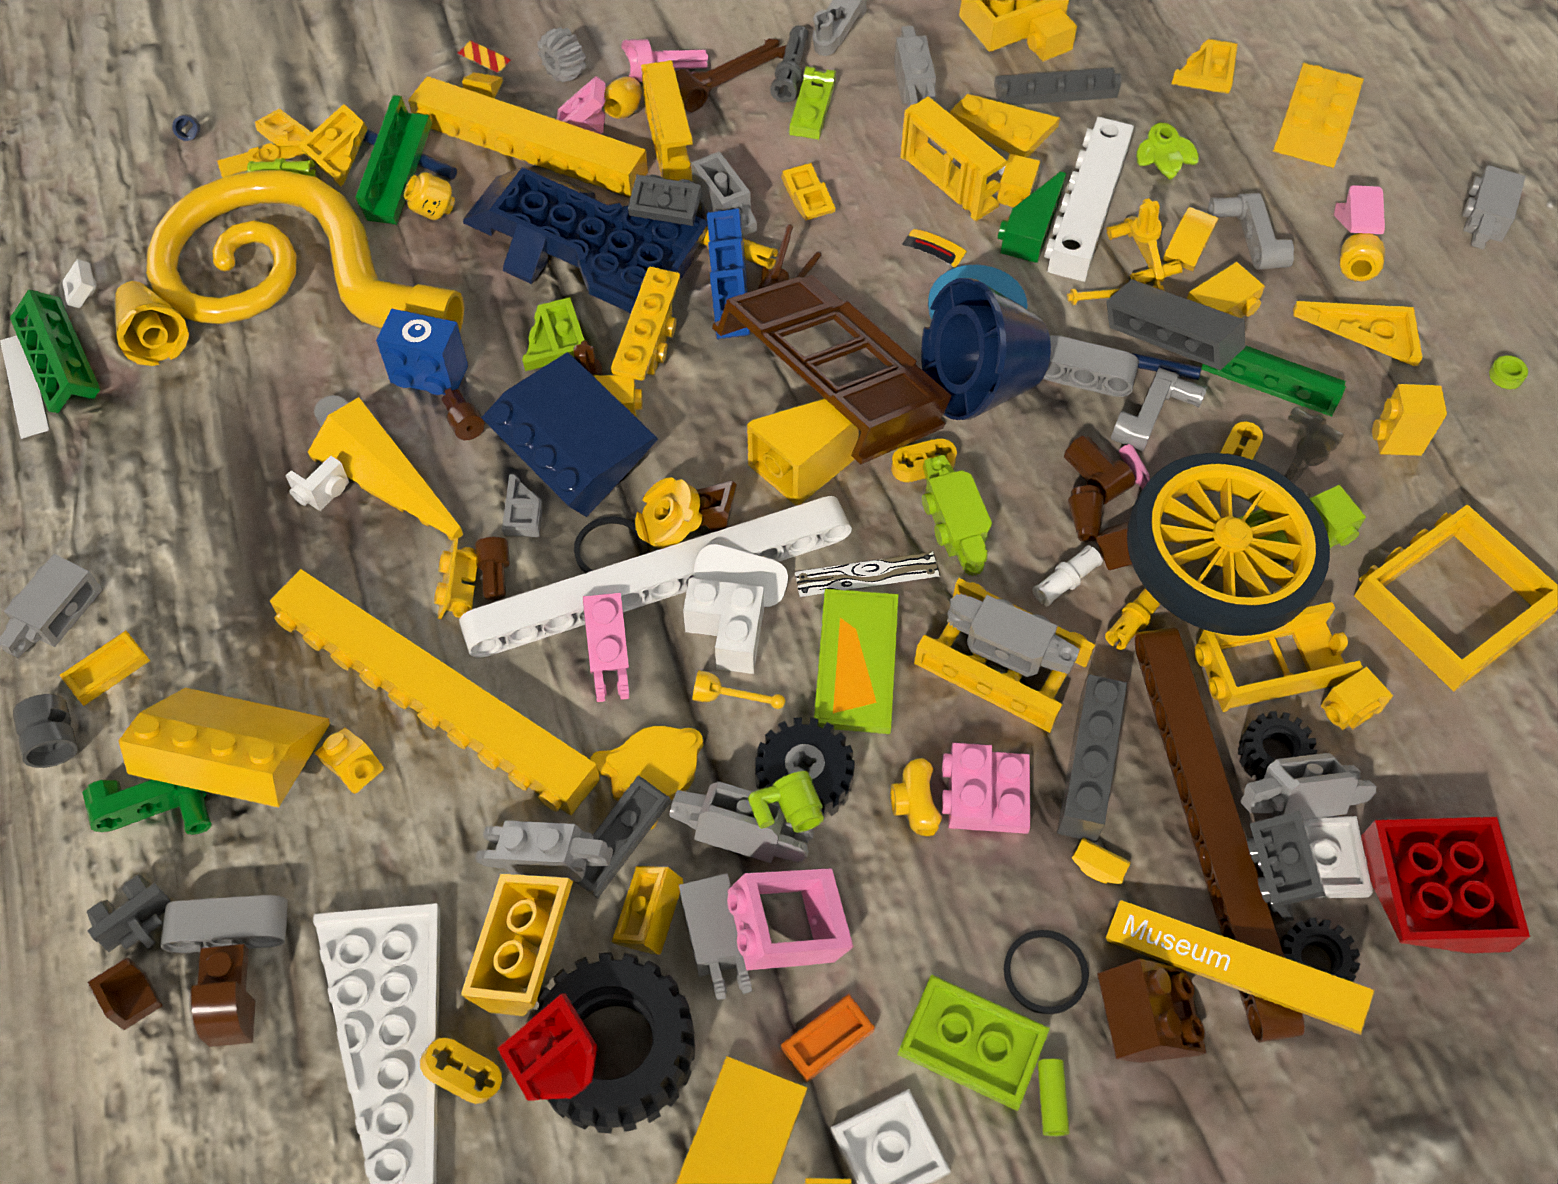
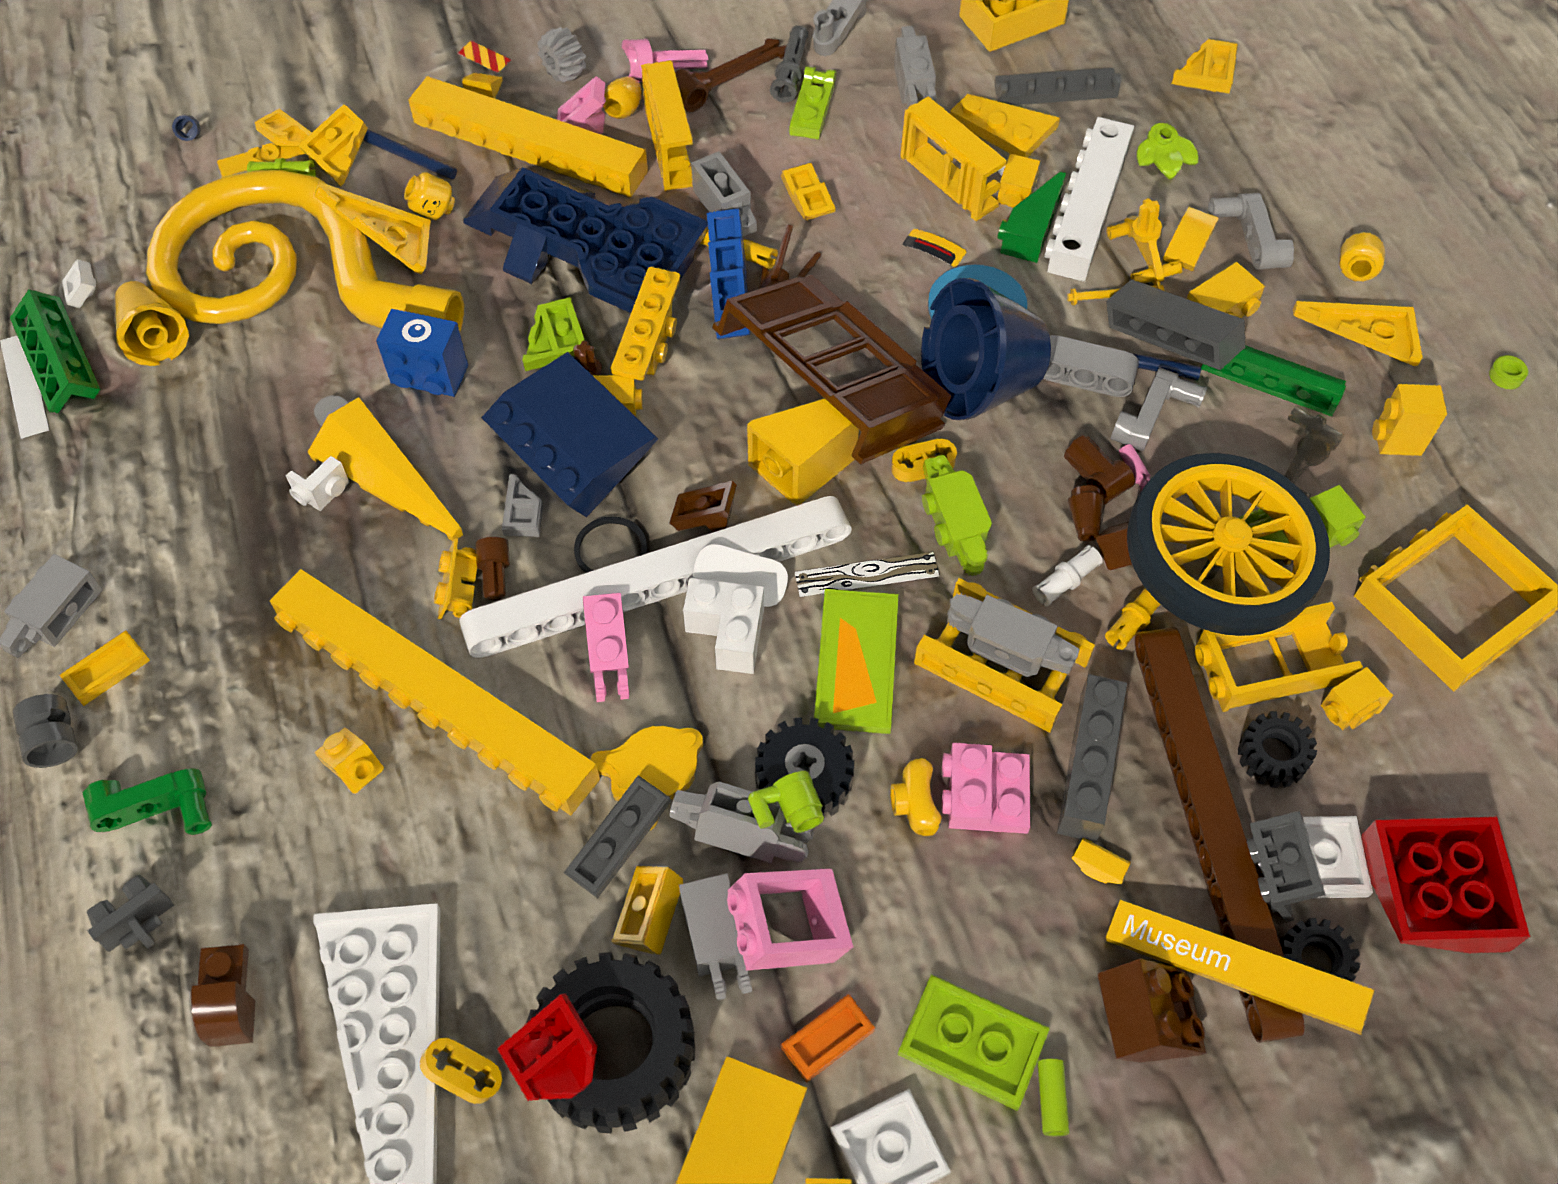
(125, 993): reddish brown panel -> none
(221, 745): yellow slope -> none
(226, 921): light grey beam -> none
(392, 162): green fence -> none
(393, 229): none -> yellow wing
(462, 416): reddish brown piece -> none
(516, 943): yellow slope -> none
(543, 849): light grey hinge -> none
(666, 200): dark grey bracket -> none
(666, 529): yellow plate -> none
(709, 687): yellow hinge -> none
(1051, 34): yellow brick -> none
(1072, 946): black piece -> none
(1248, 430): yellow beam -> none
(1308, 784): light grey hinge -> none
(1318, 115): yellow brick -> none
(1362, 210): bright pink slope -> none
(1492, 205): light grey hinge -> none

